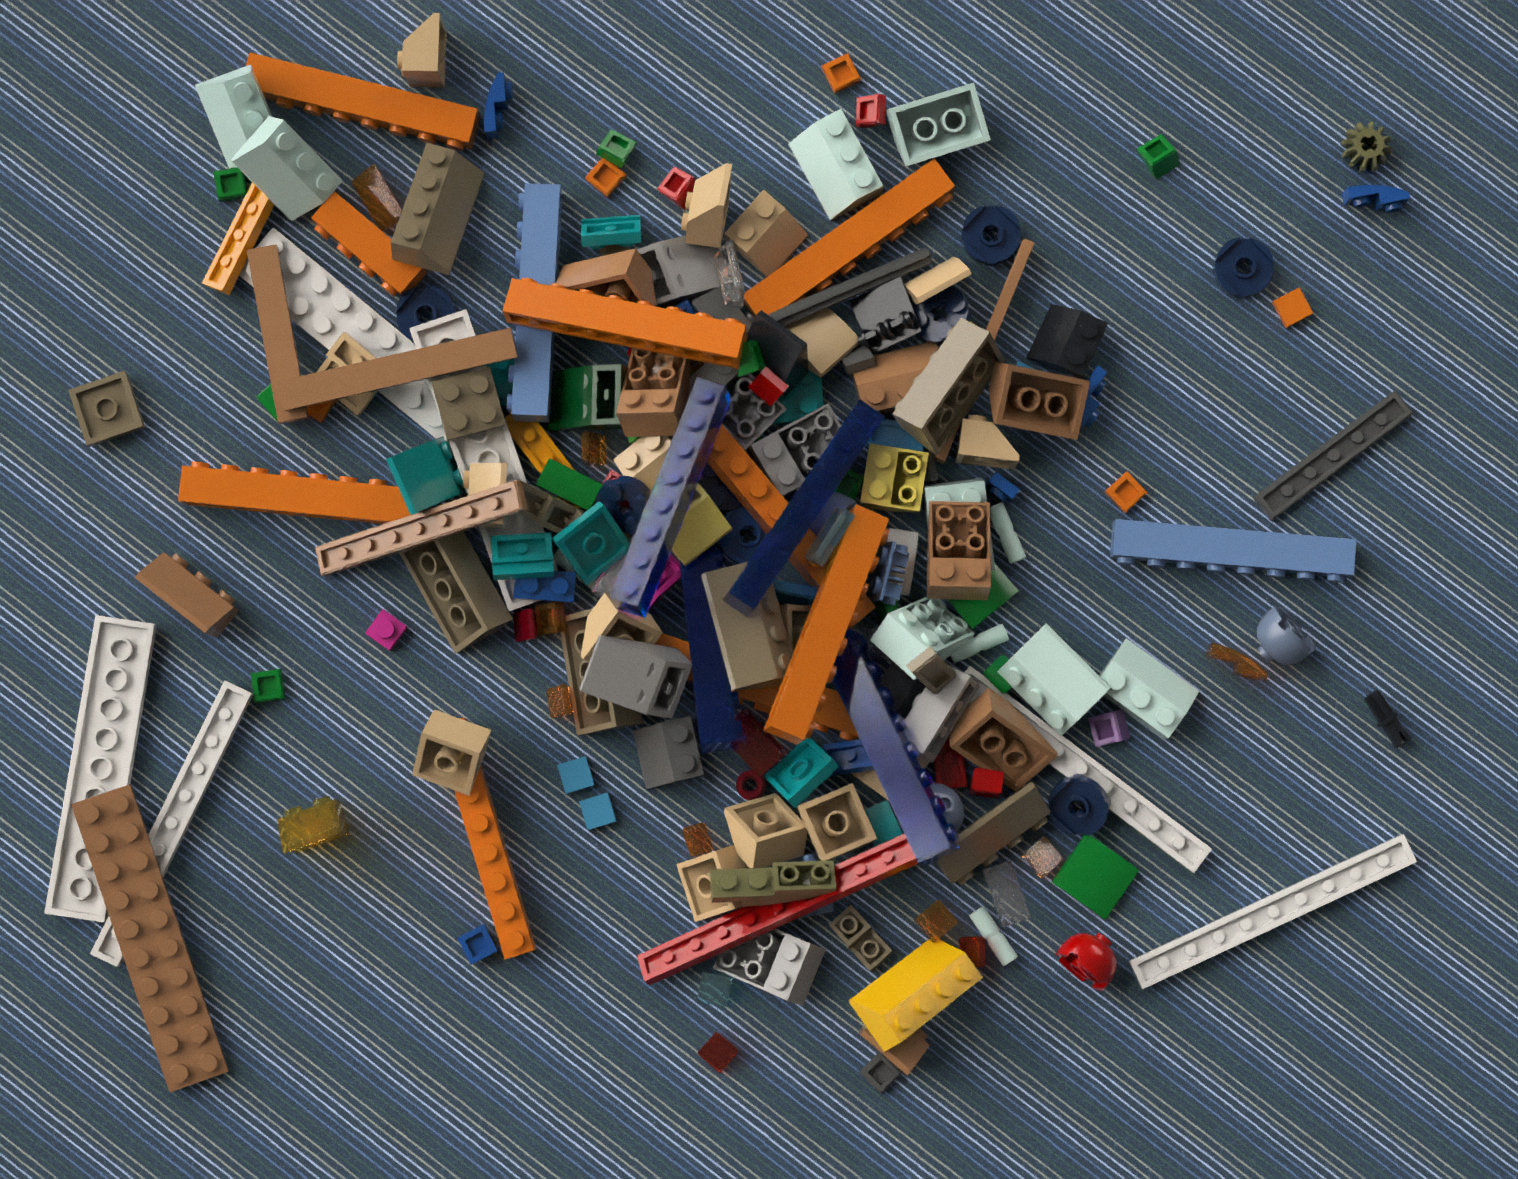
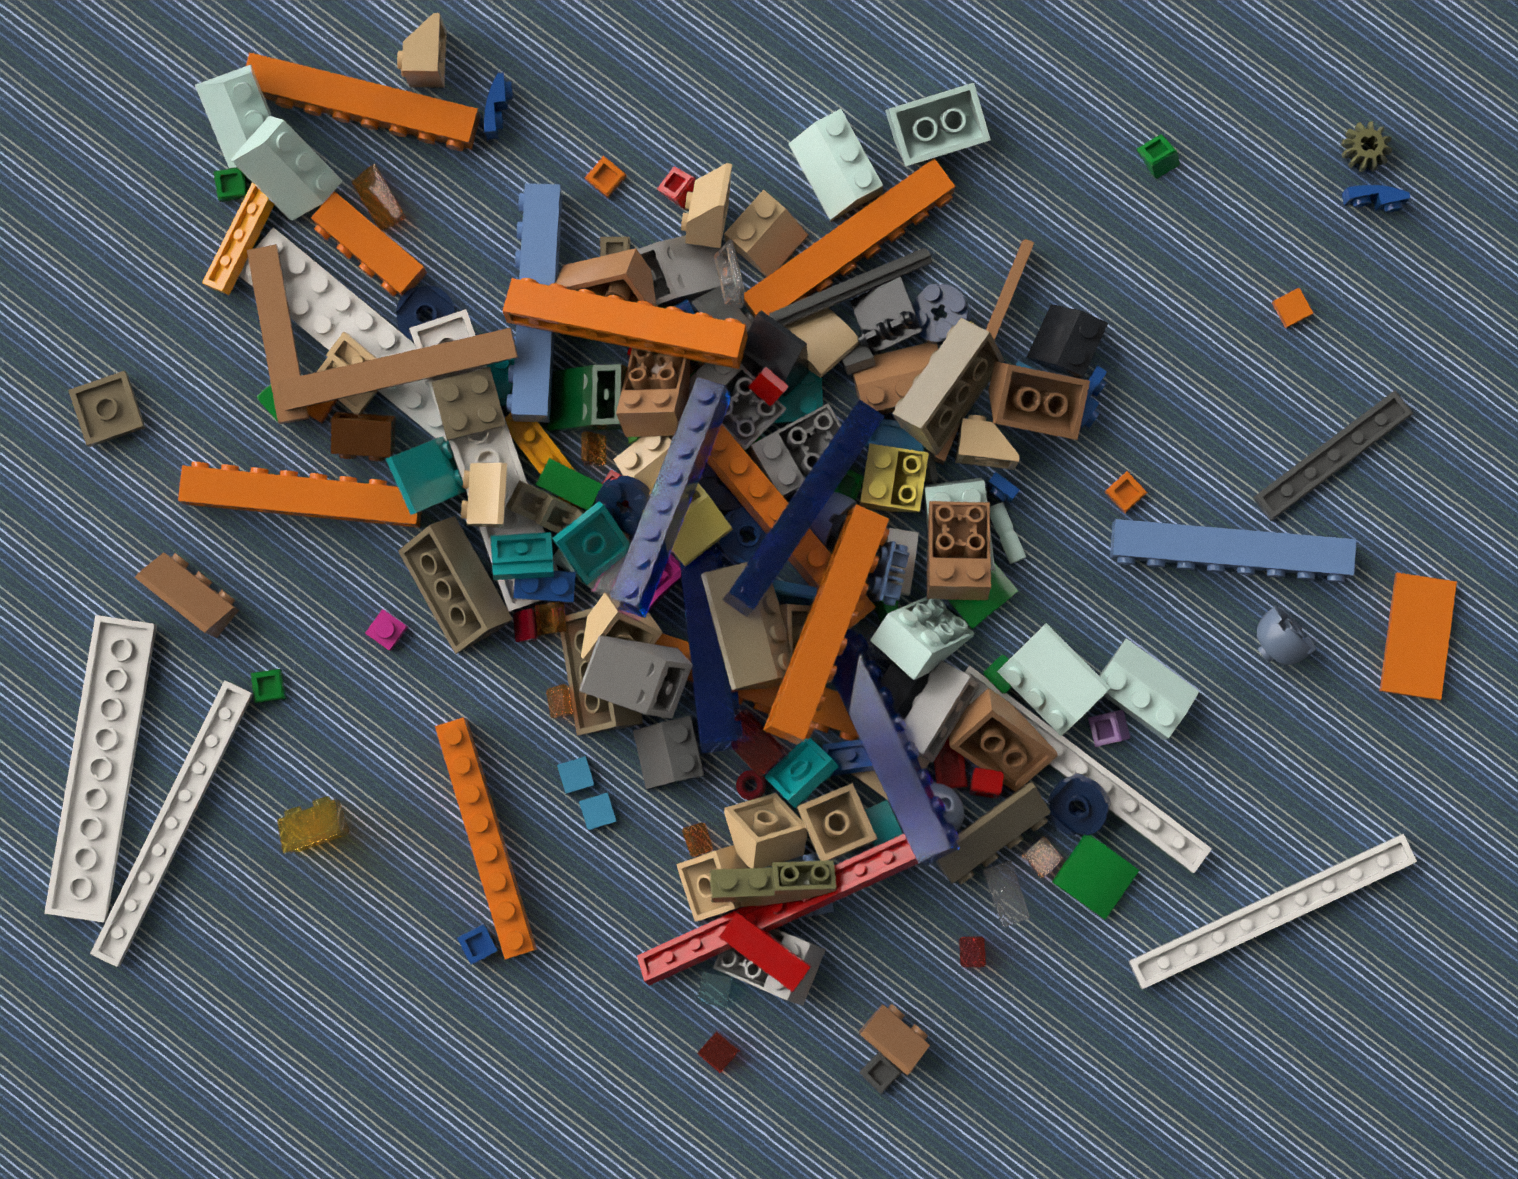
(150, 938): medium nougat plate -> none
(363, 435): none -> reddish brown brick
(421, 528): medium nougat tile -> none
(436, 210): dark tan slope -> none
(451, 752): tan slope -> none
(605, 231): teal plate -> none
(616, 148): green tile -> none
(751, 359): green slope -> none
(765, 951): none -> red tile
(829, 536): clear light blue tile -> none
(841, 73): orange tile -> none
(861, 938): dark tan slope -> none
(870, 111): red tile -> none
(914, 991): yellow slope -> none
(931, 670): dark tan tile -> none
(936, 921): clear orange plate -> none
(937, 279): tan slope -> none
(983, 641): light aqua piece -> none
(988, 218): dark blue plate -> none
(991, 933): light aqua piece -> none
(1089, 959): red cylinder -> none
(1243, 250): dark blue plate -> none
(1243, 665): clear orange slope -> none
(1387, 719): black axle -> none
(1418, 636): none -> orange tile

